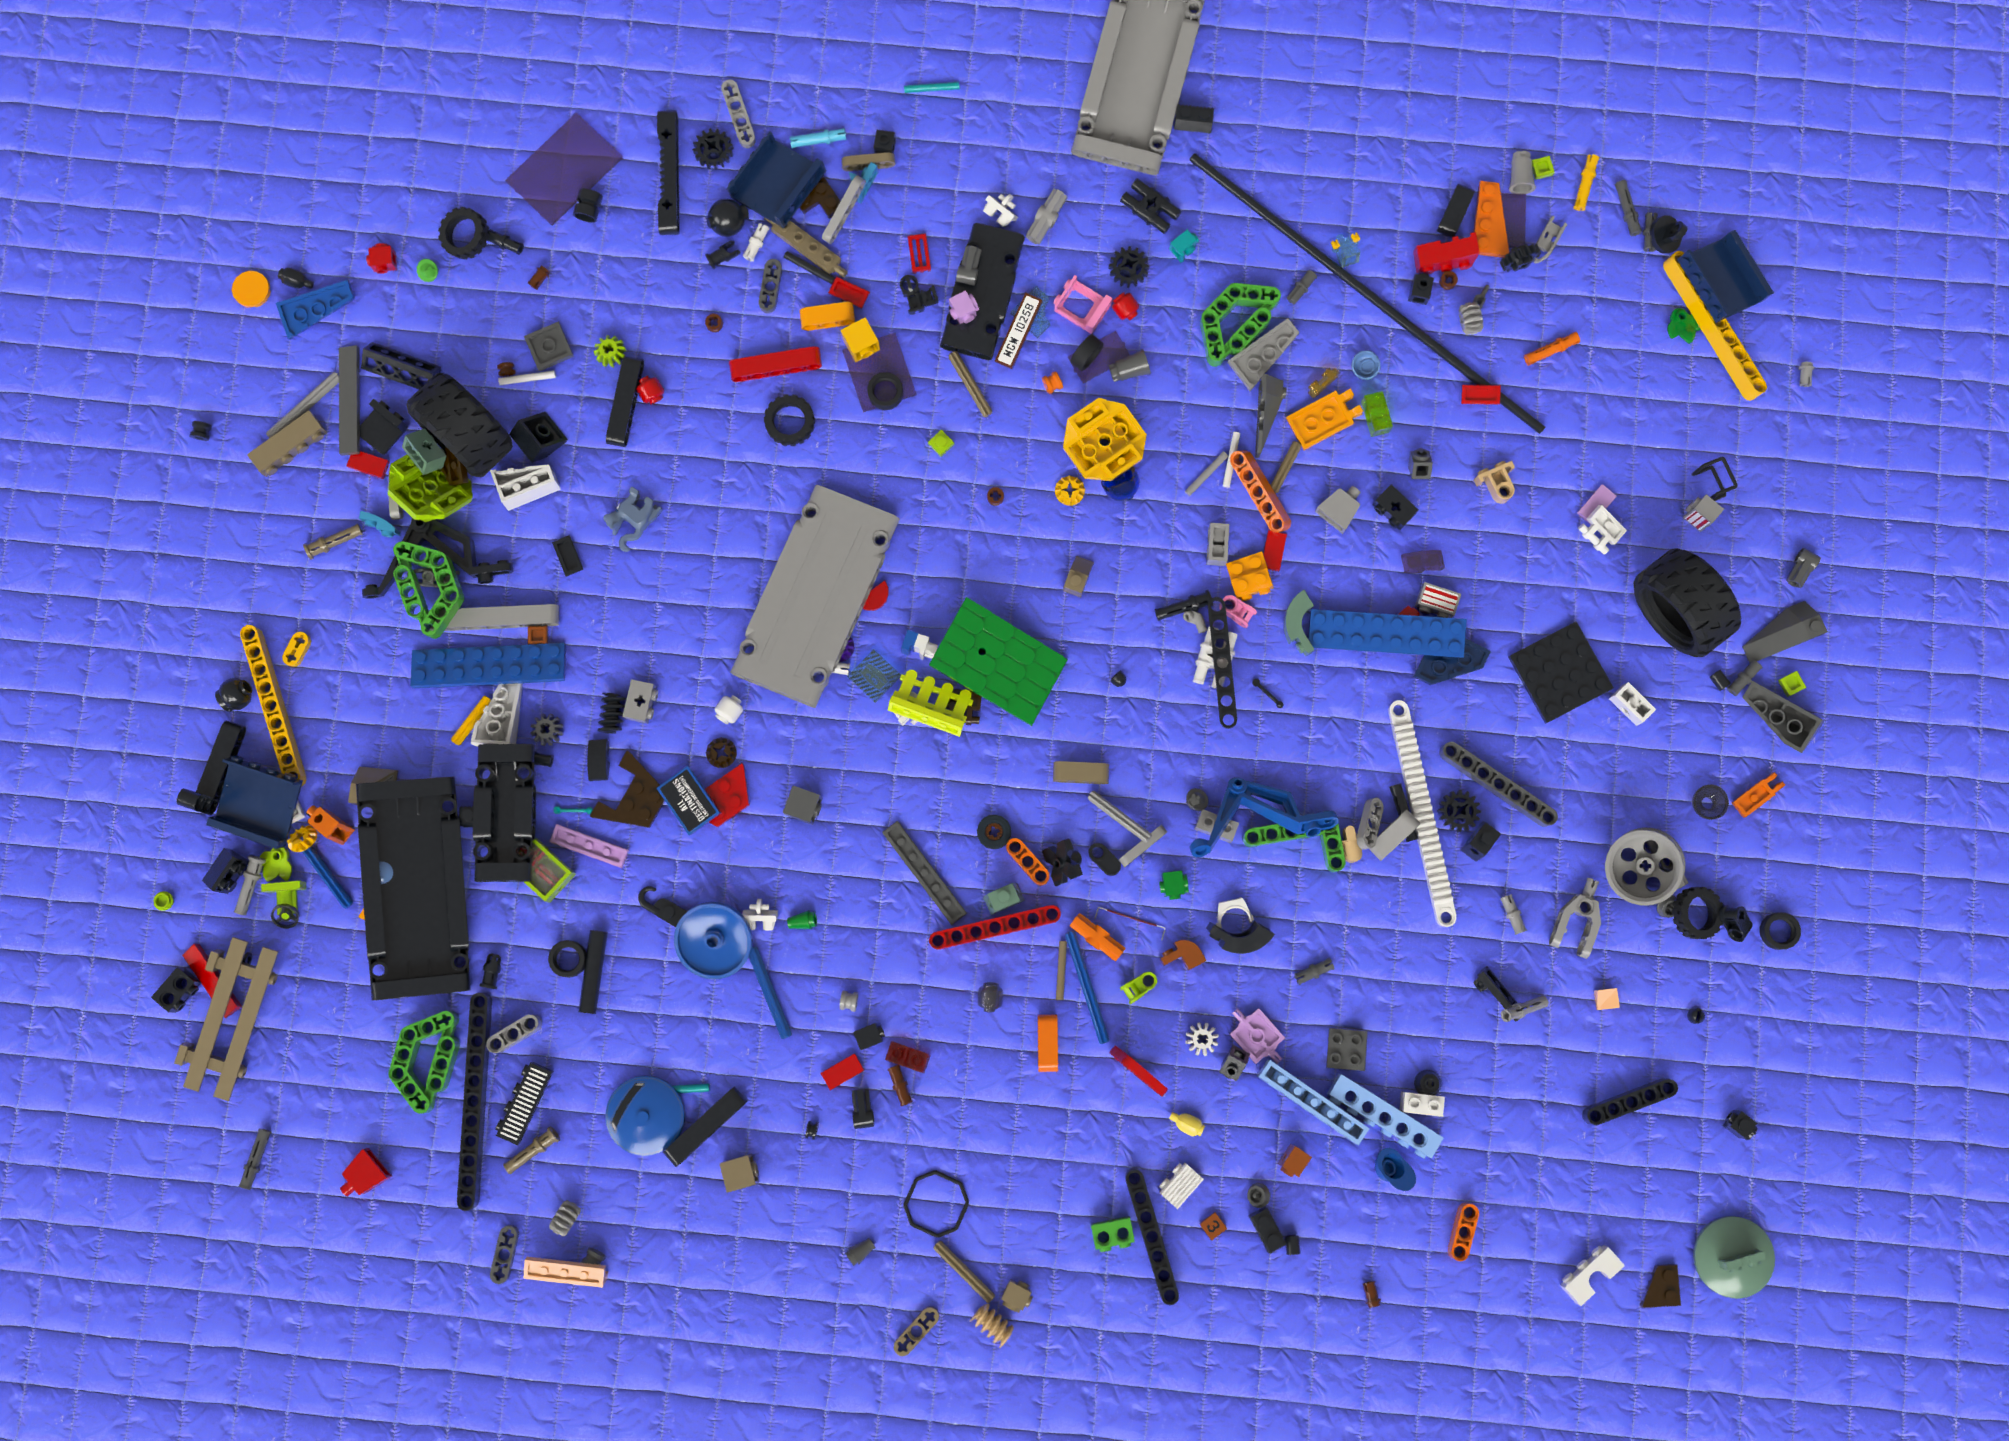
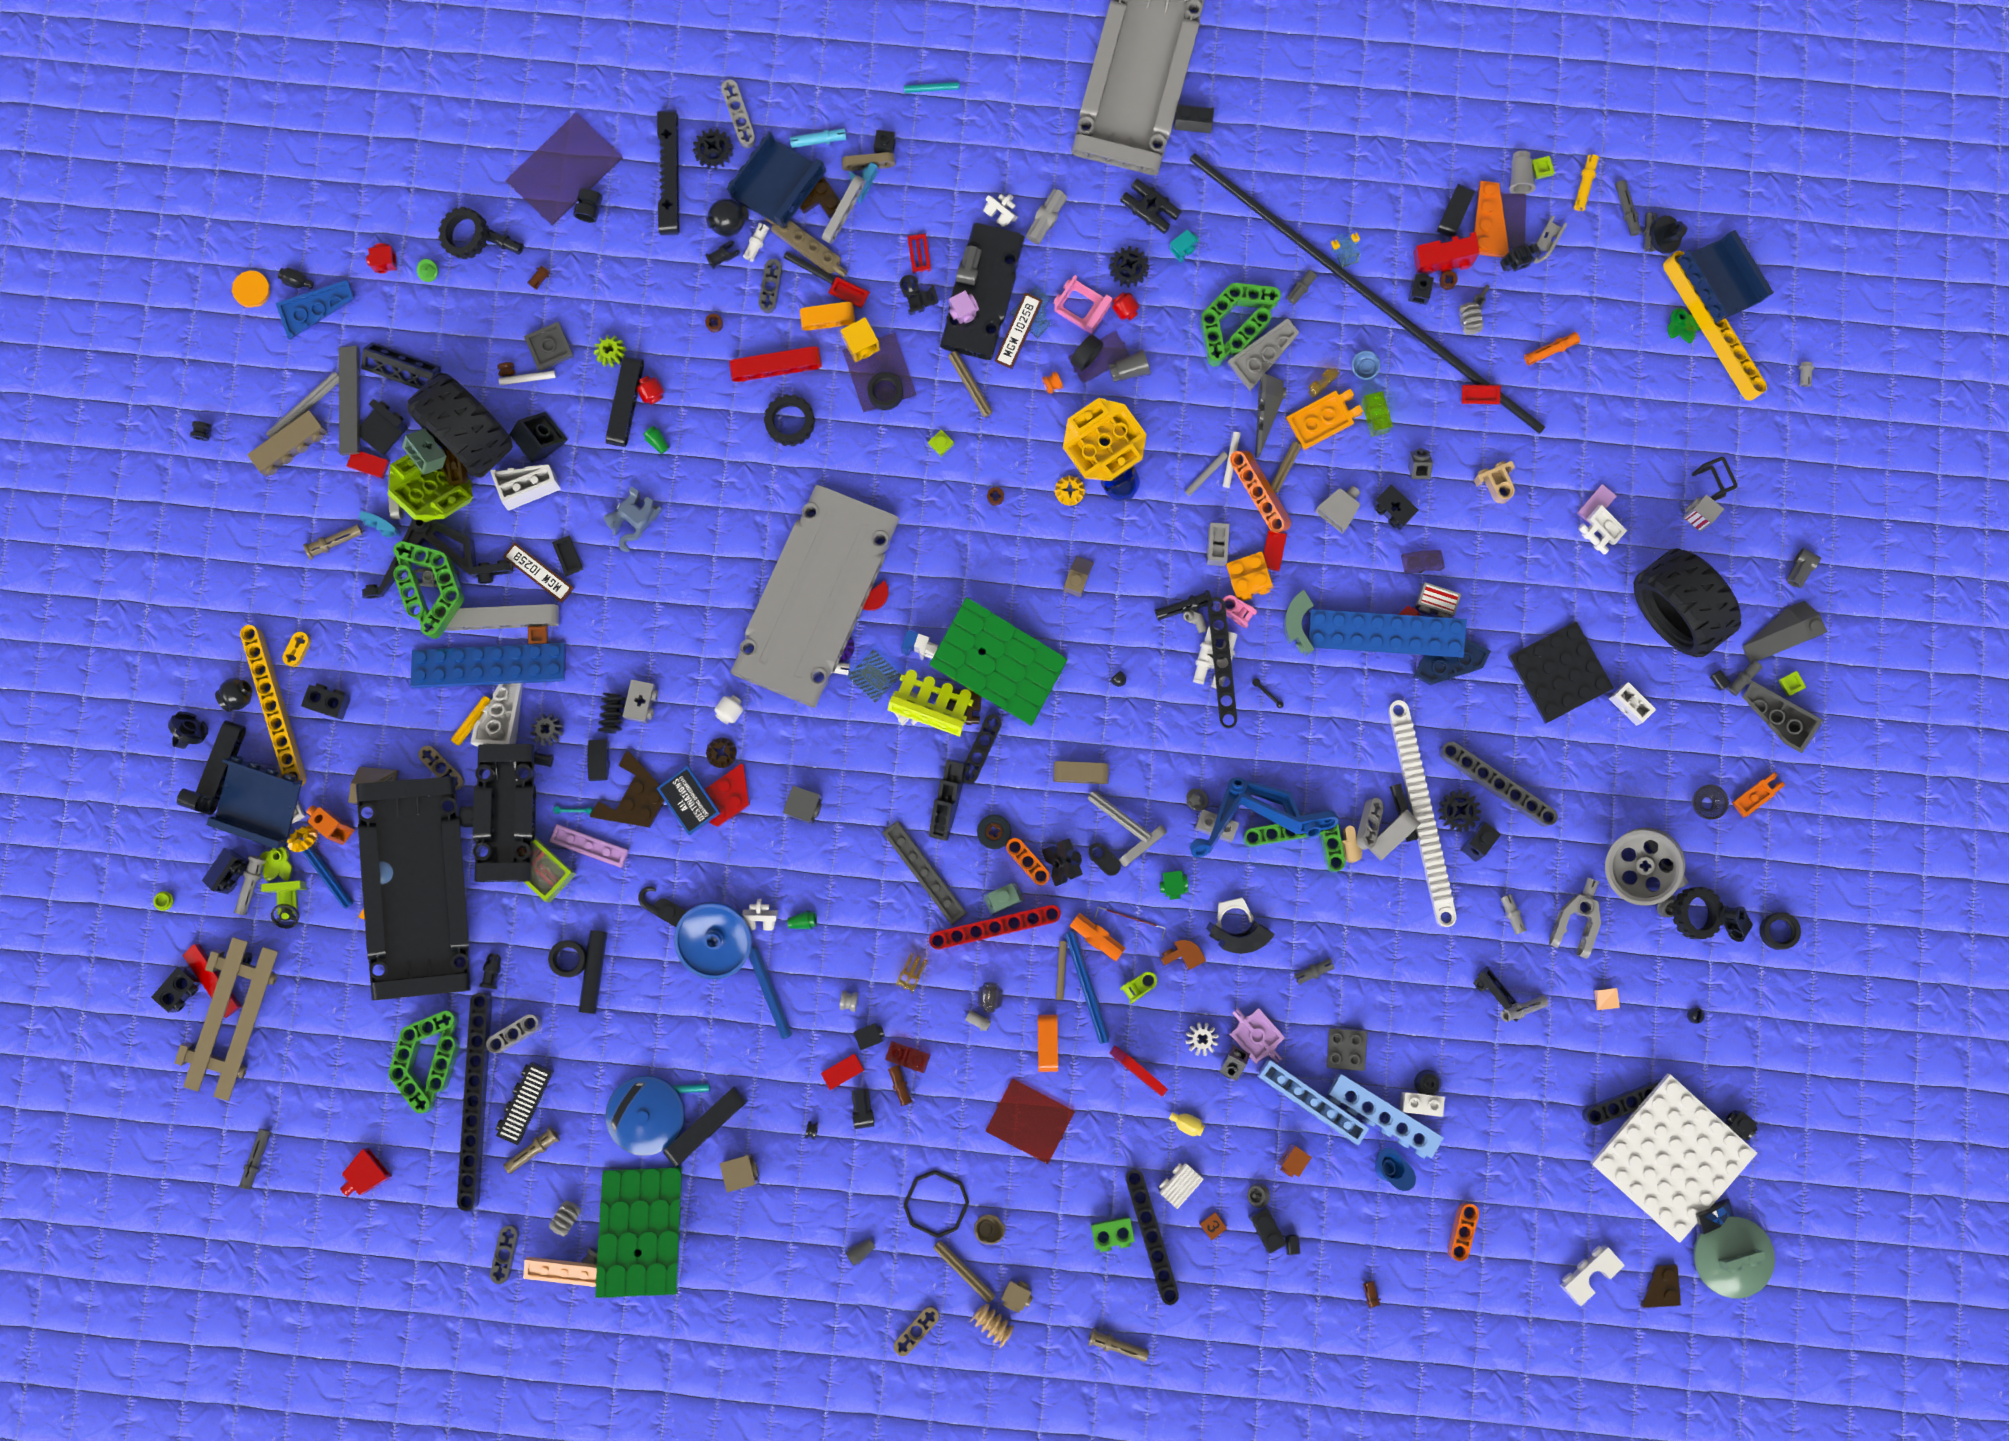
(186, 729): none -> black tile
(324, 705): none -> black brick
(435, 754): none -> dark tan beam
(538, 572): none -> tile
(638, 1213): none -> green piece
(656, 440): none -> green cone
(906, 985): none -> clear yellow arm
(948, 799): none -> black slope
(978, 1020): none -> light grey pin
(983, 750): none -> black beam
(989, 1229): none -> dark tan hair
(1030, 1121): none -> clear red piece
(1109, 1343): none -> dark tan pin
(1673, 1157): none -> white plate
(1714, 1217): none -> black slope

